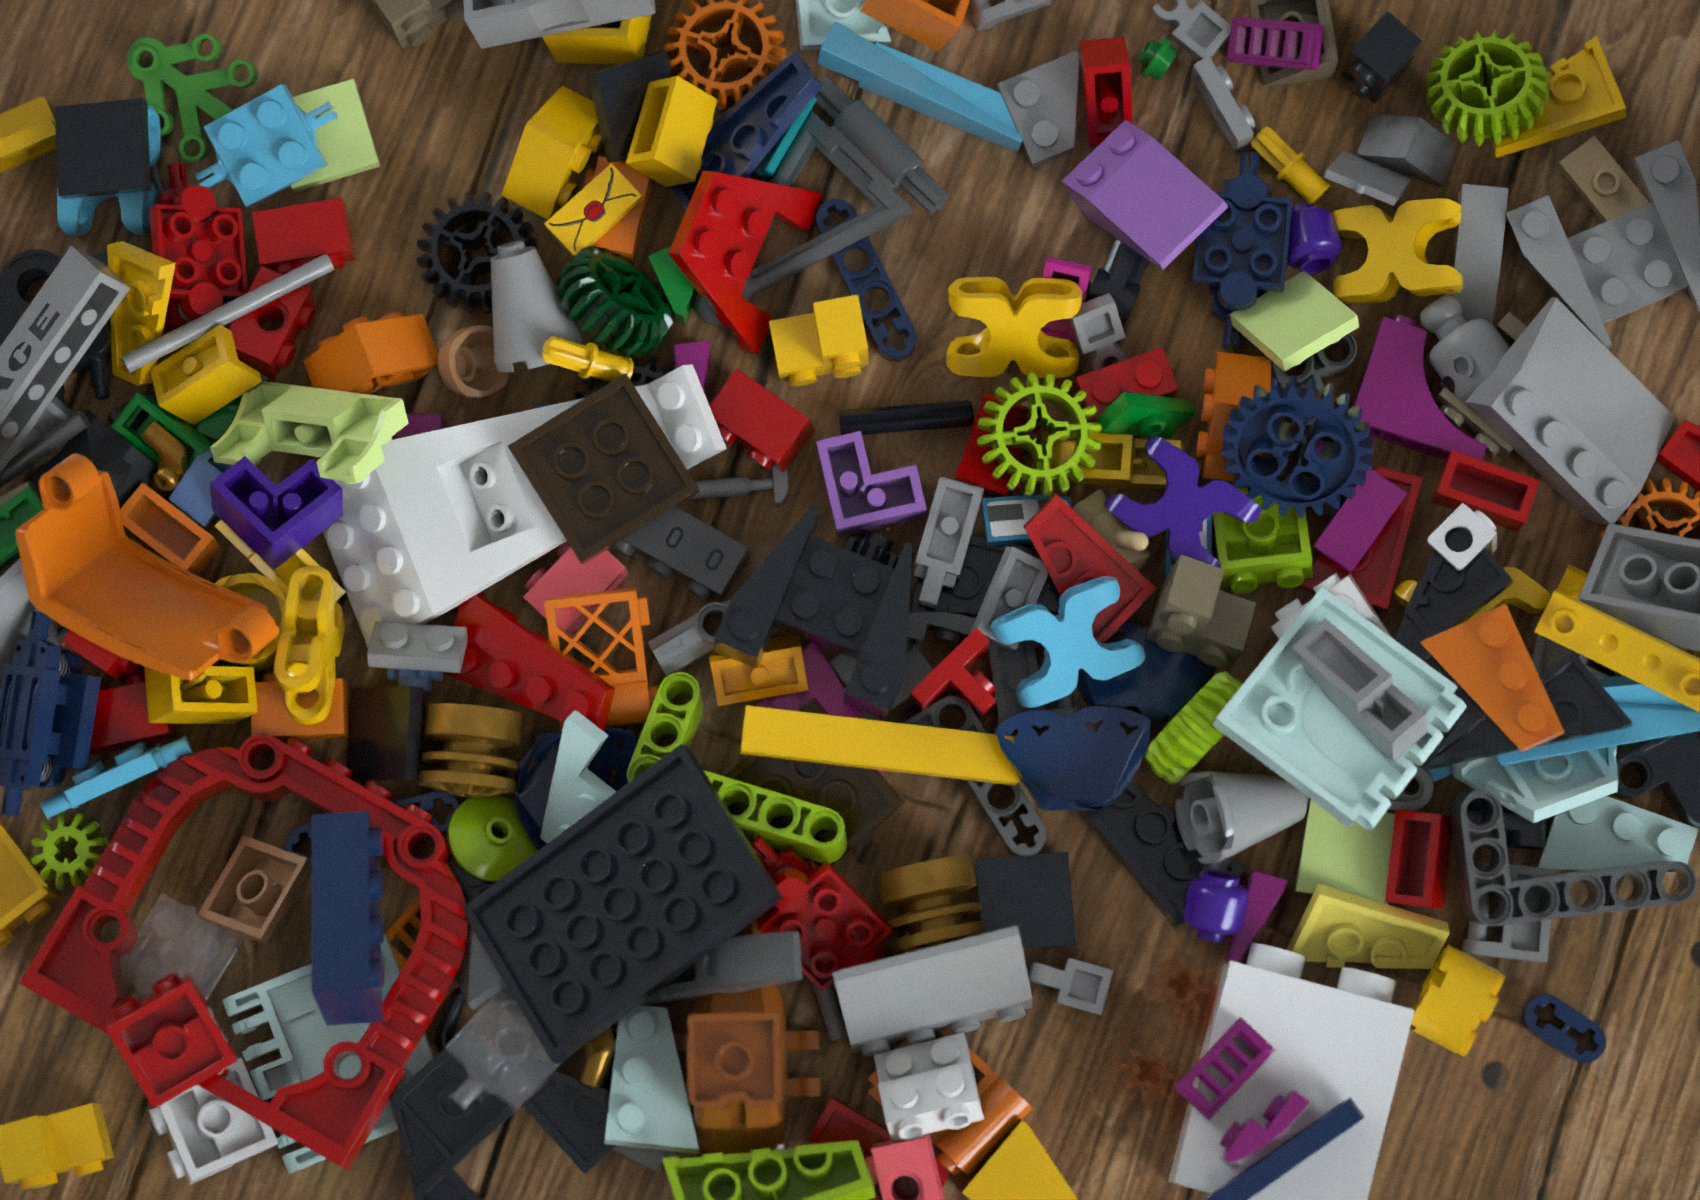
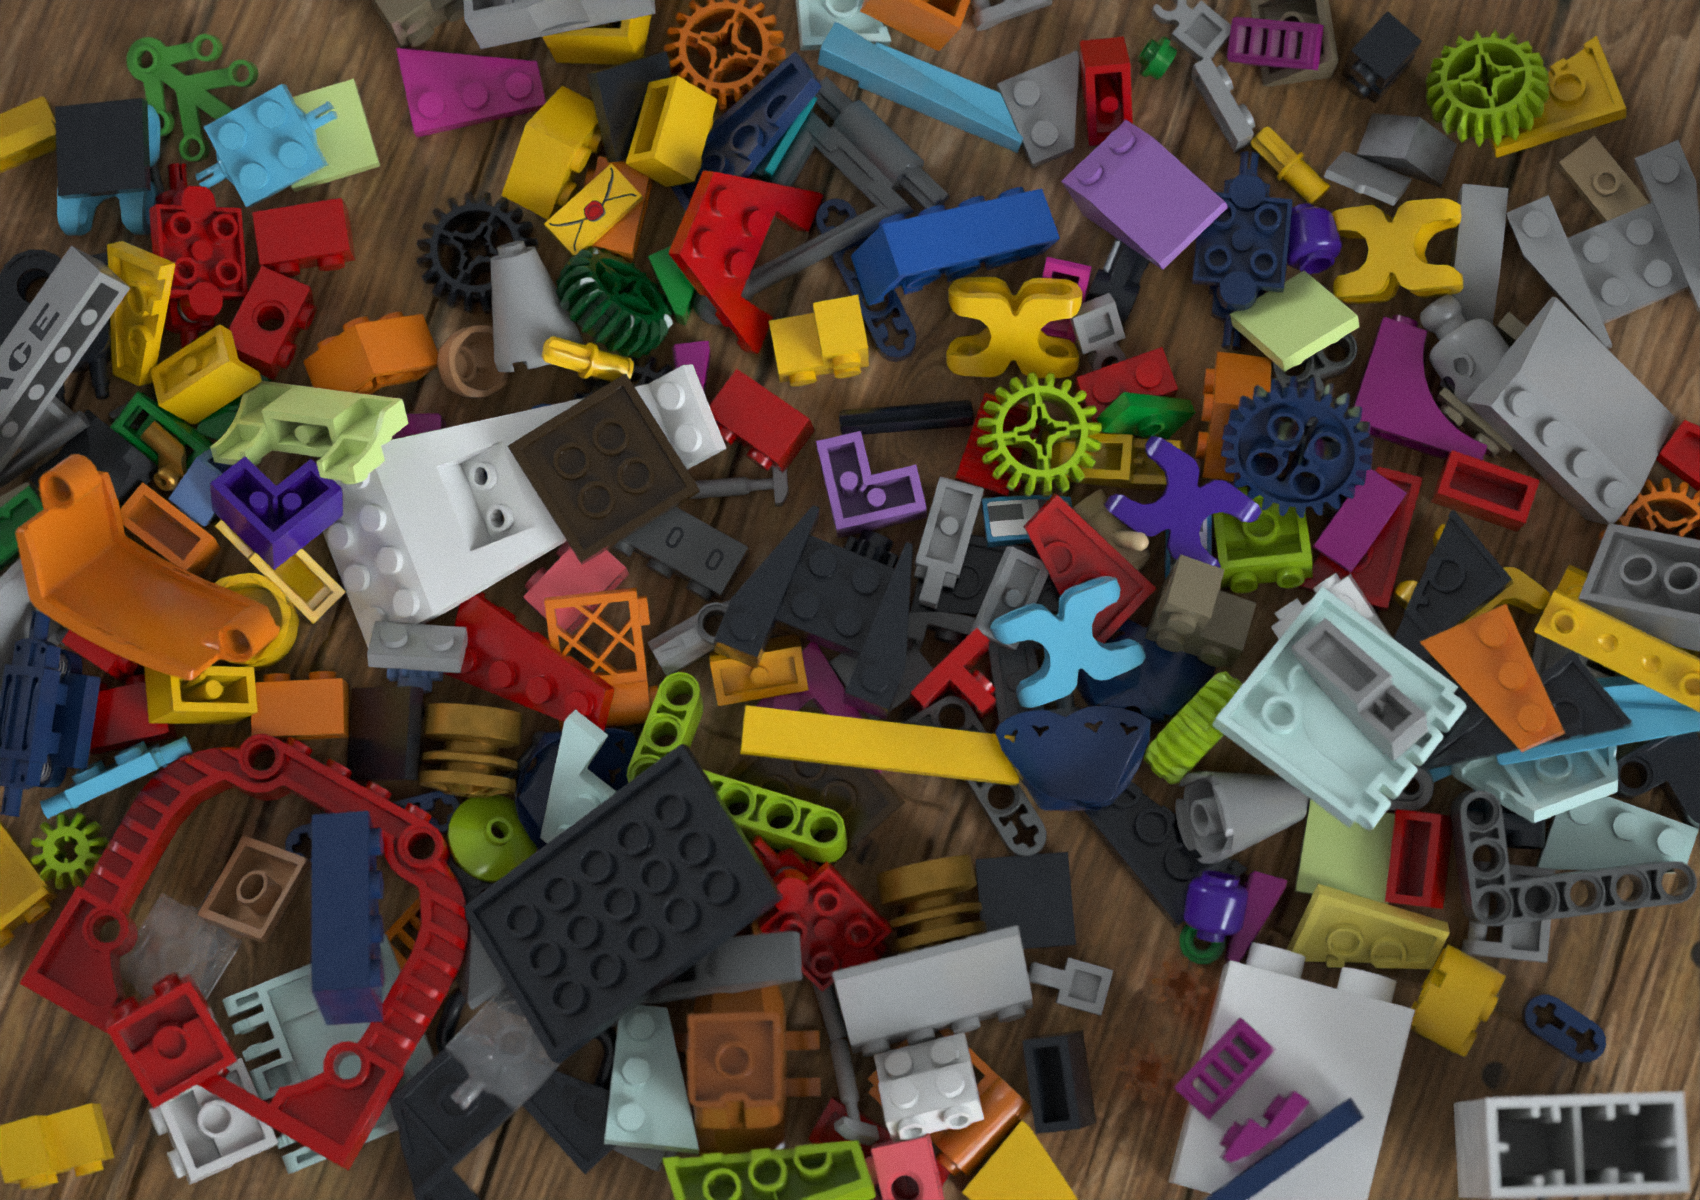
(227, 313): light grey piece -> none
(309, 645): yellow piece -> none
(466, 90): none -> dark pink wing
(598, 1054): pearl gold arm -> none
(851, 1127): none -> light grey piece
(953, 242): none -> blue wedge
(1059, 1082): none -> black brick
(1196, 955): none -> green plate
(1477, 524): white bracket -> none
(1571, 1145): none -> white brick

